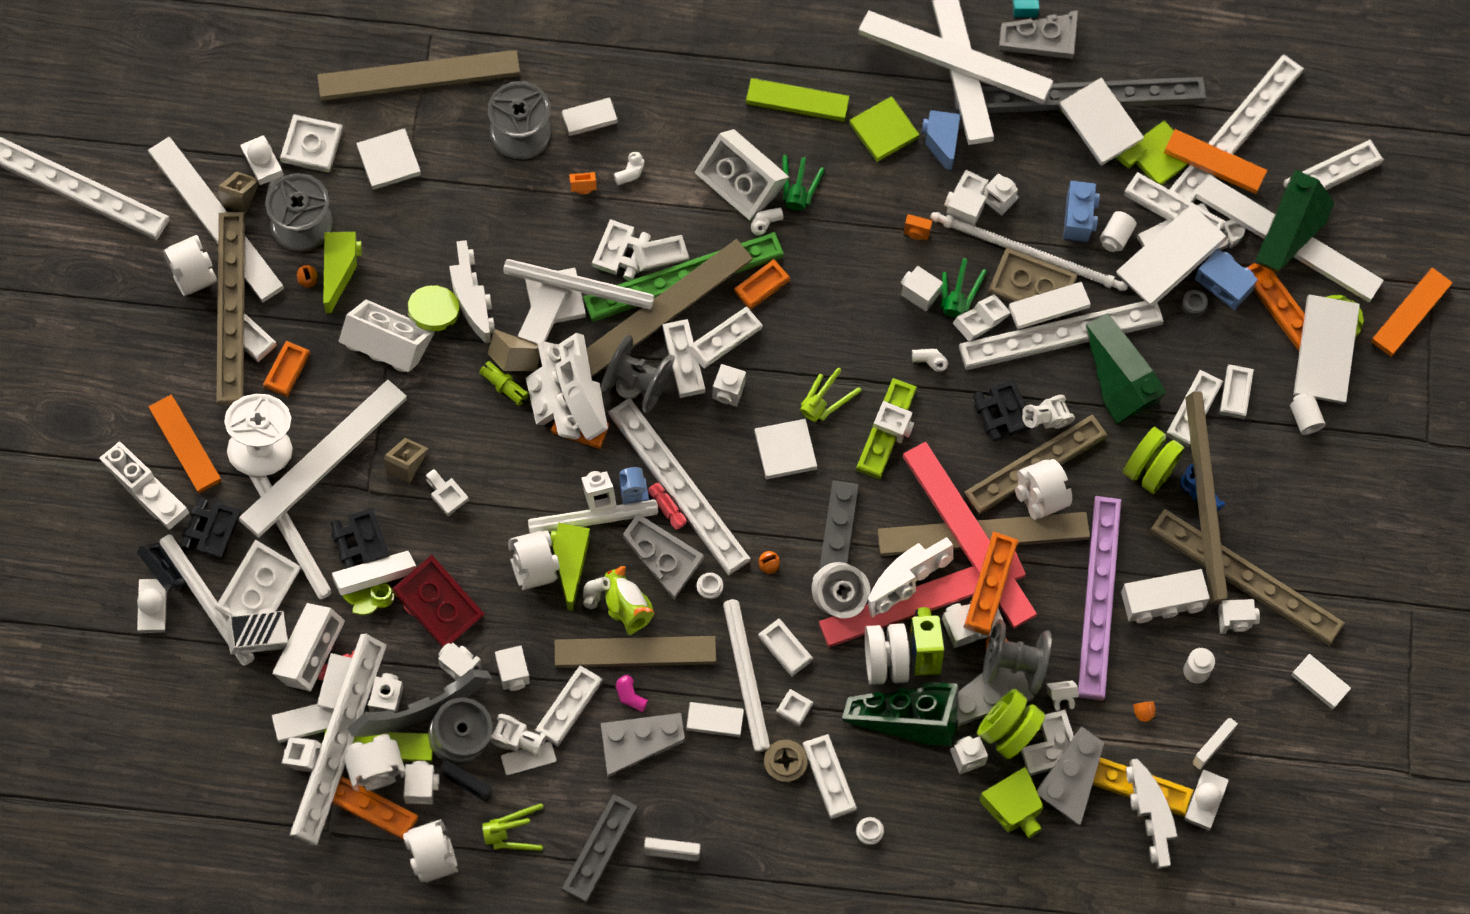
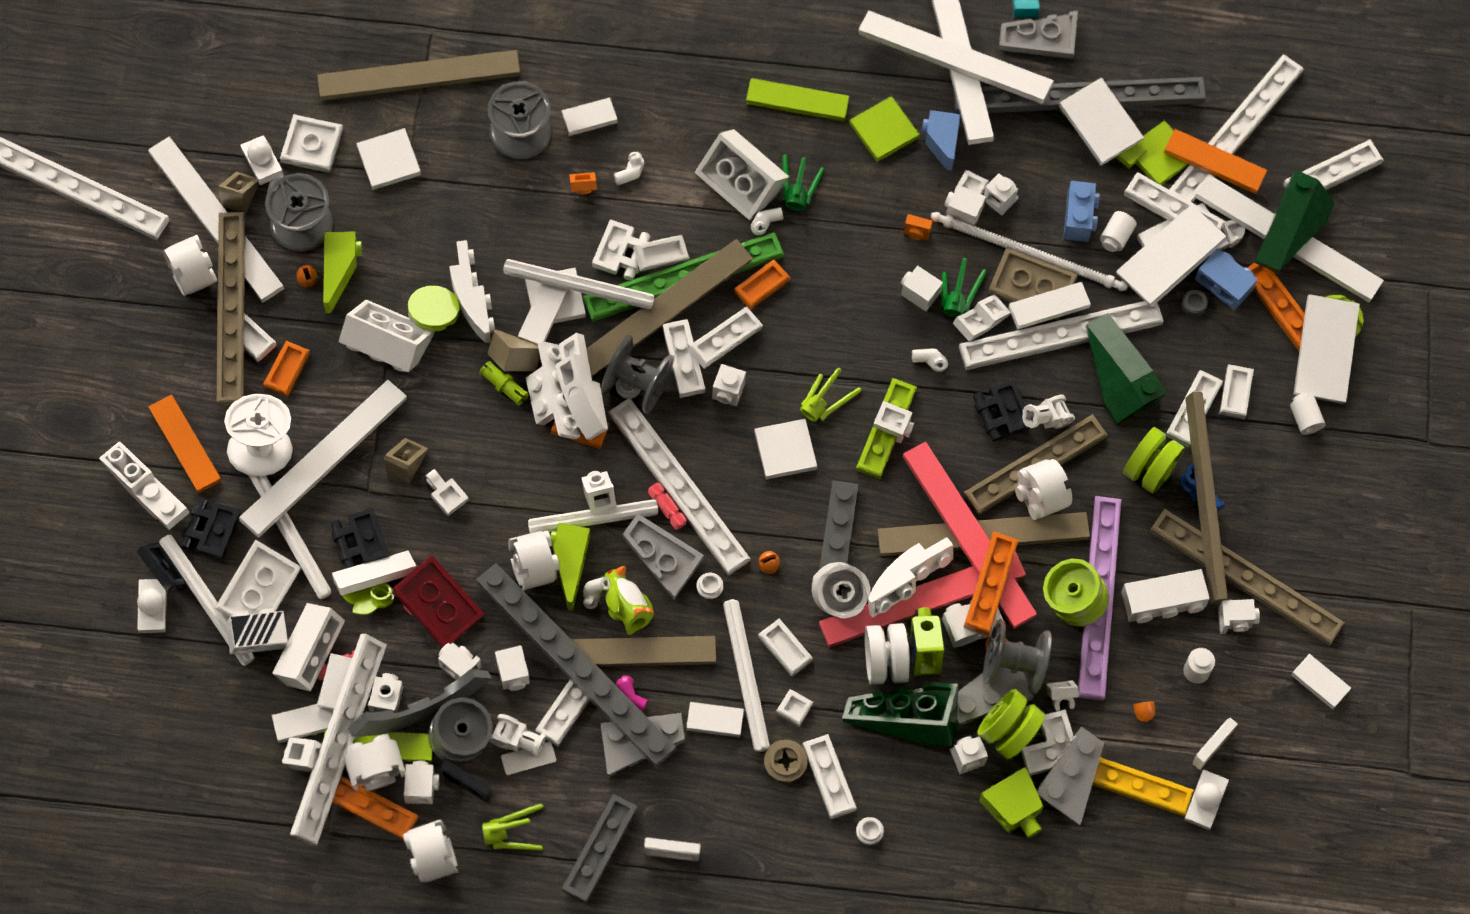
(576, 665): none -> dark grey plate
(633, 485): medium blue leg -> none
(1076, 592): none -> lime wheel
(1150, 801): white slope -> none
(1411, 312): orange tile -> none

